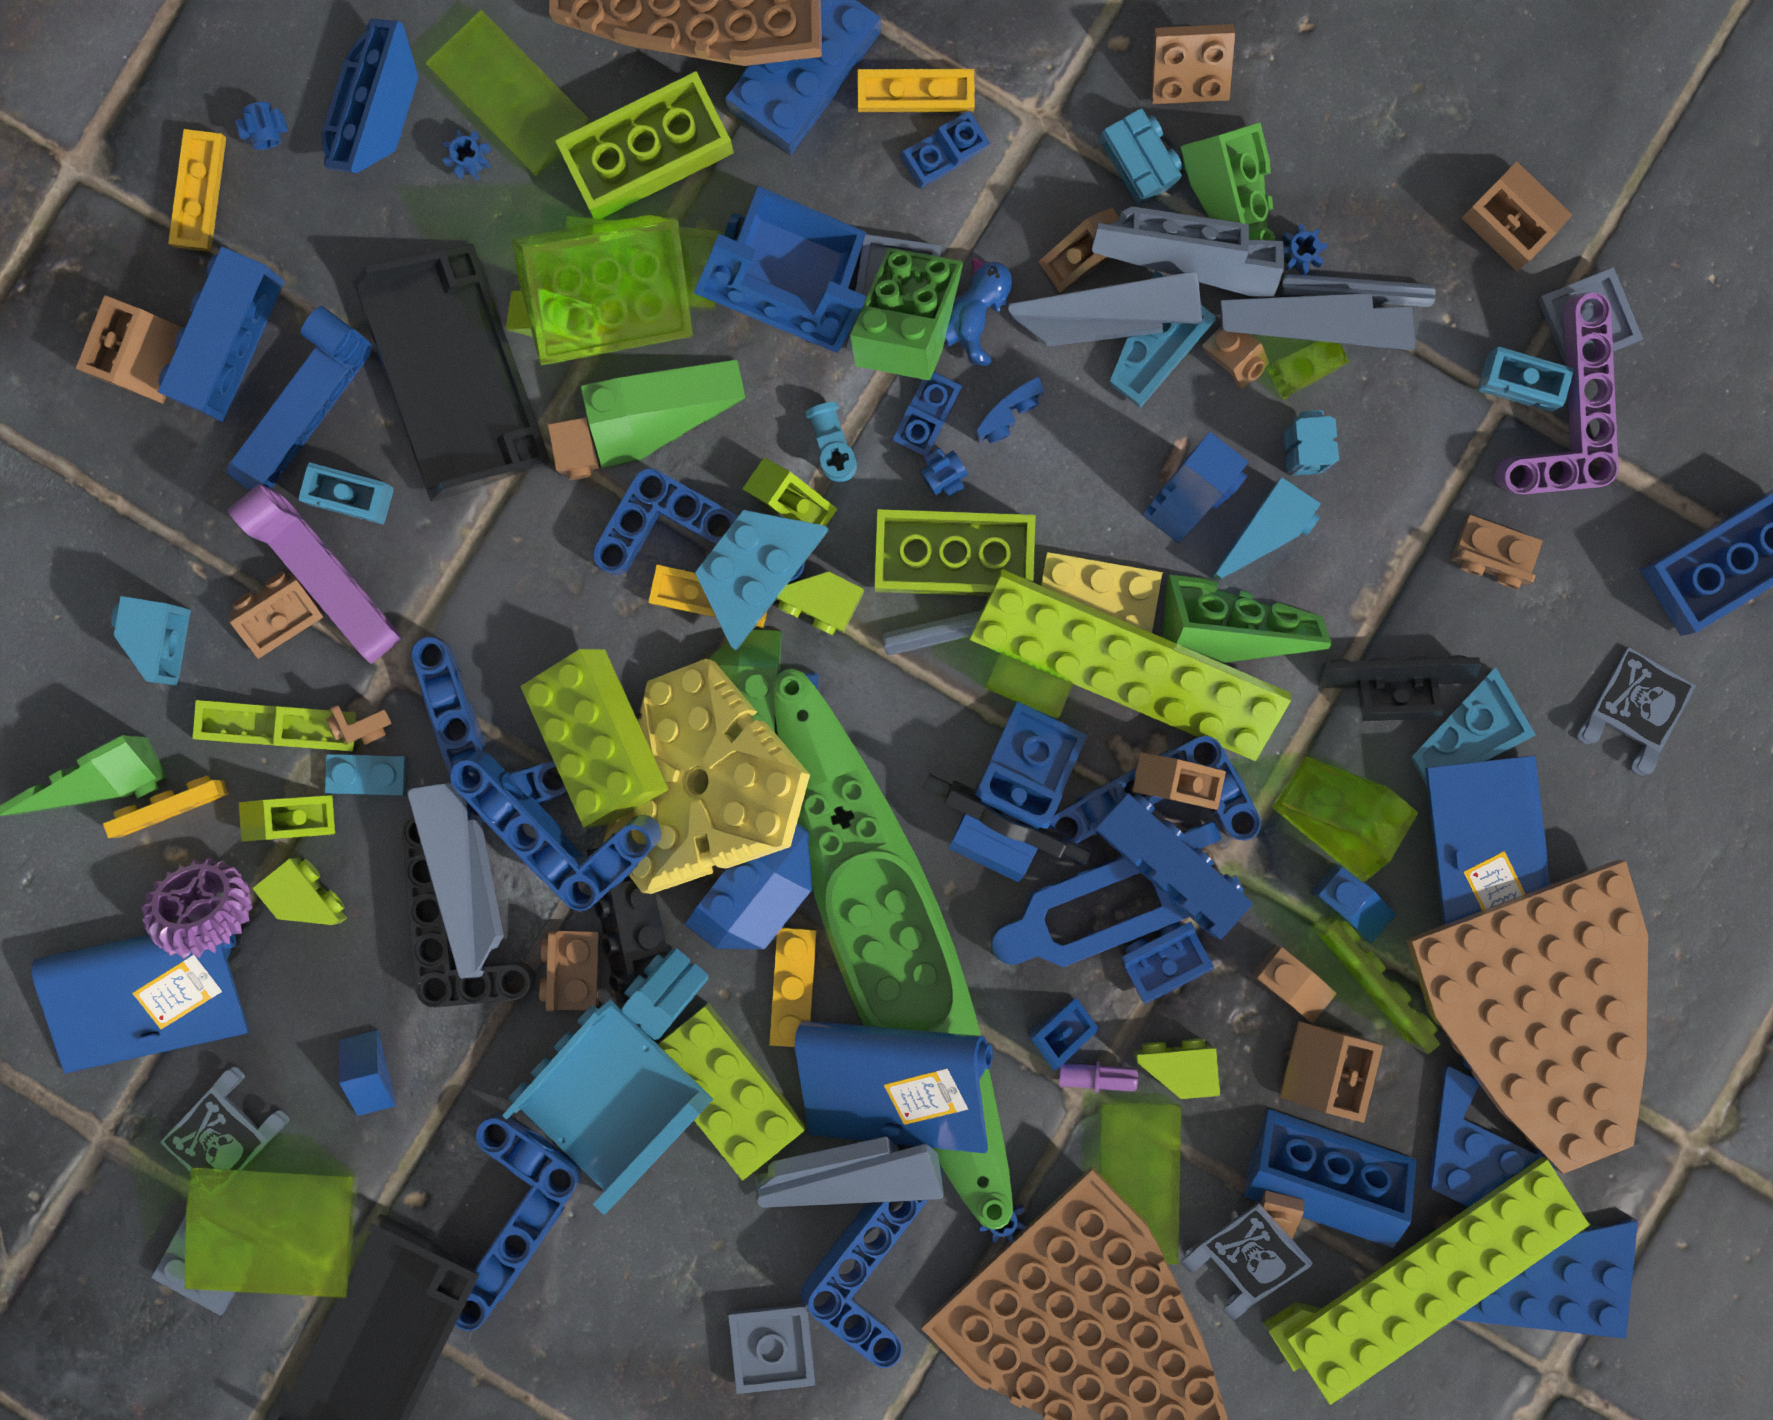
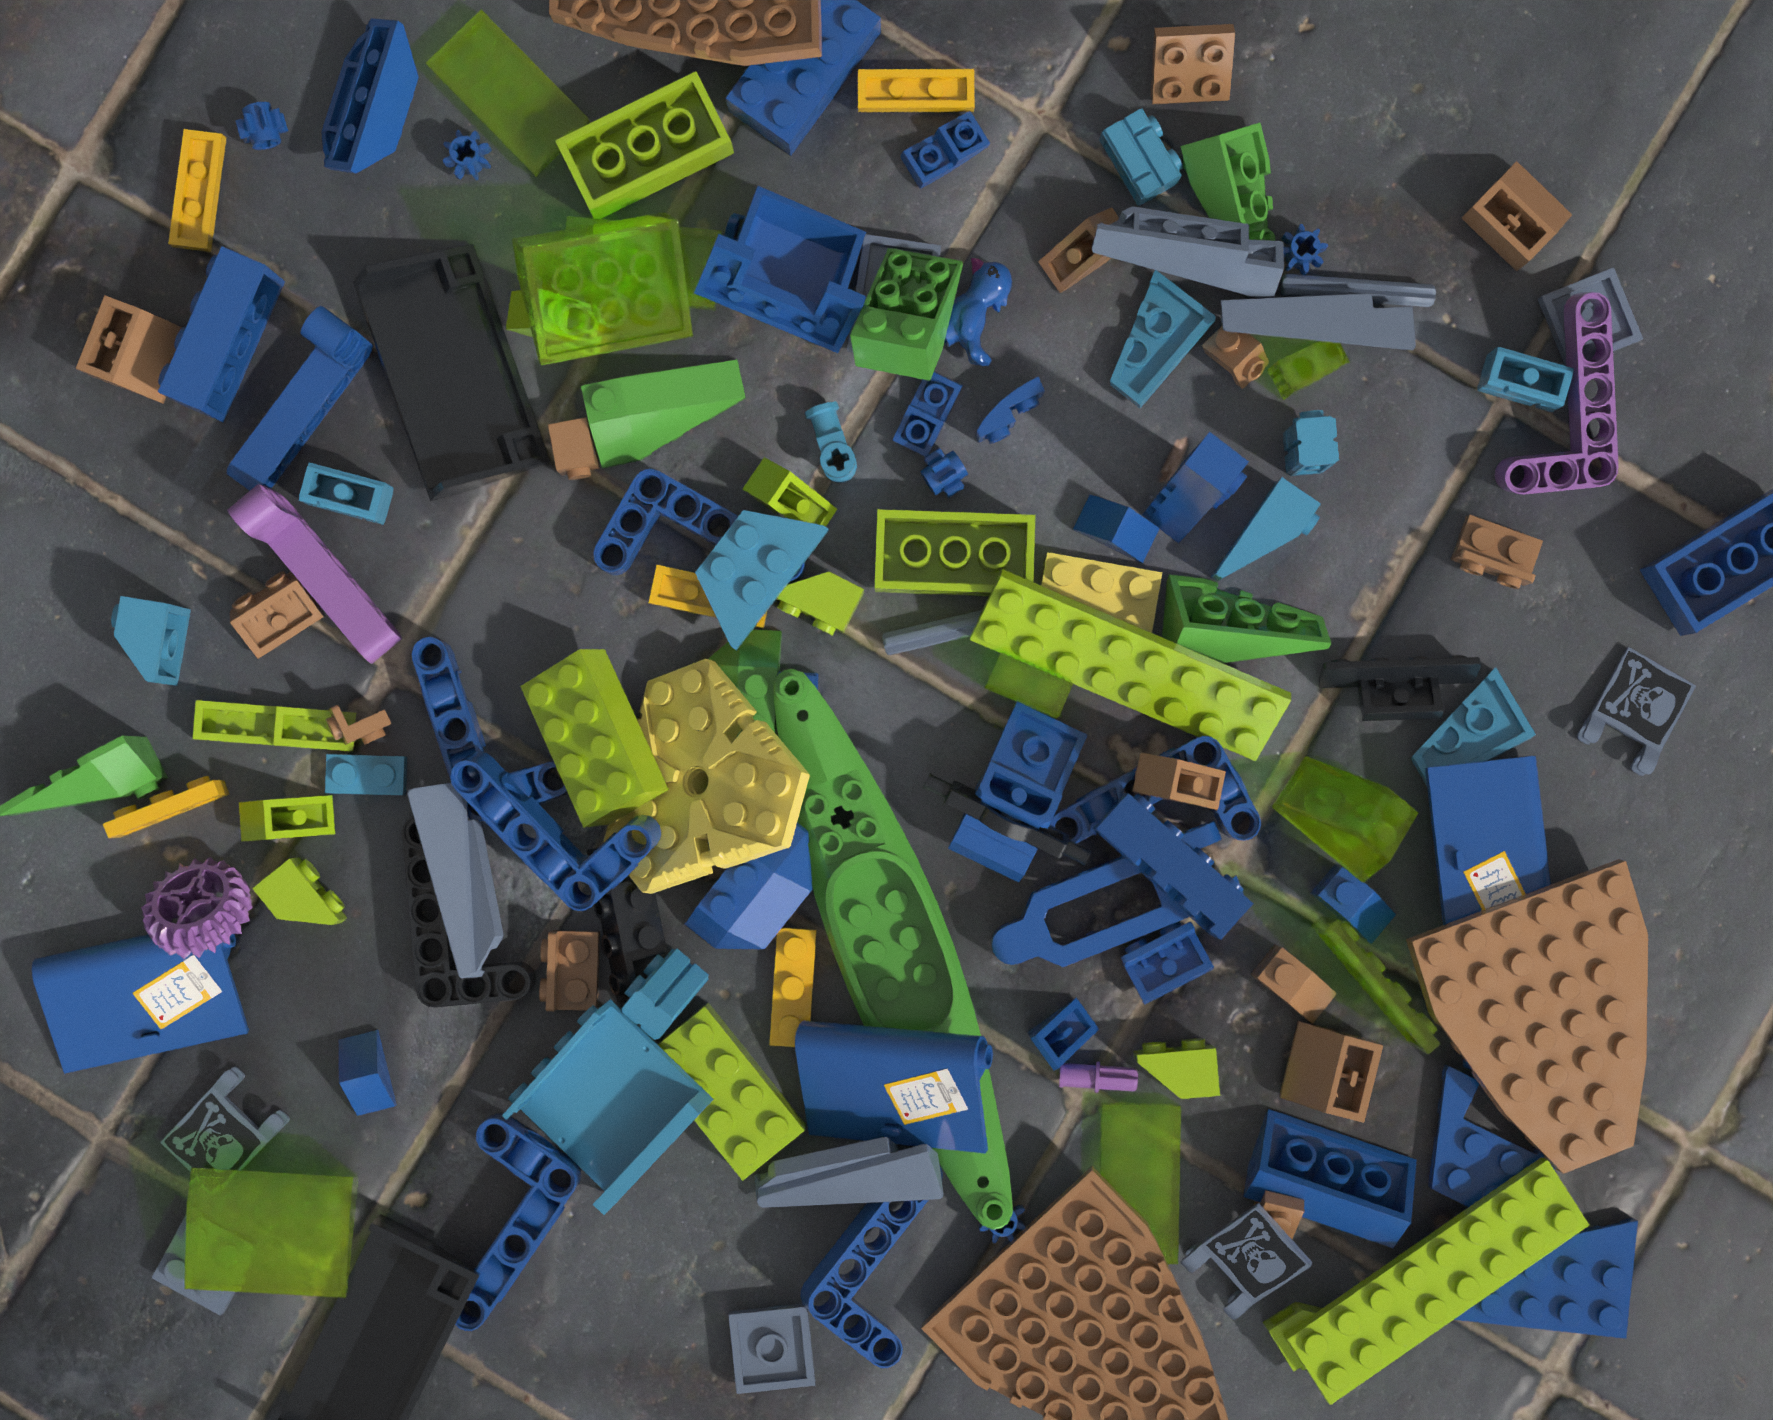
(1111, 310): sand blue wedge -> none
(1116, 527): none -> blue slope

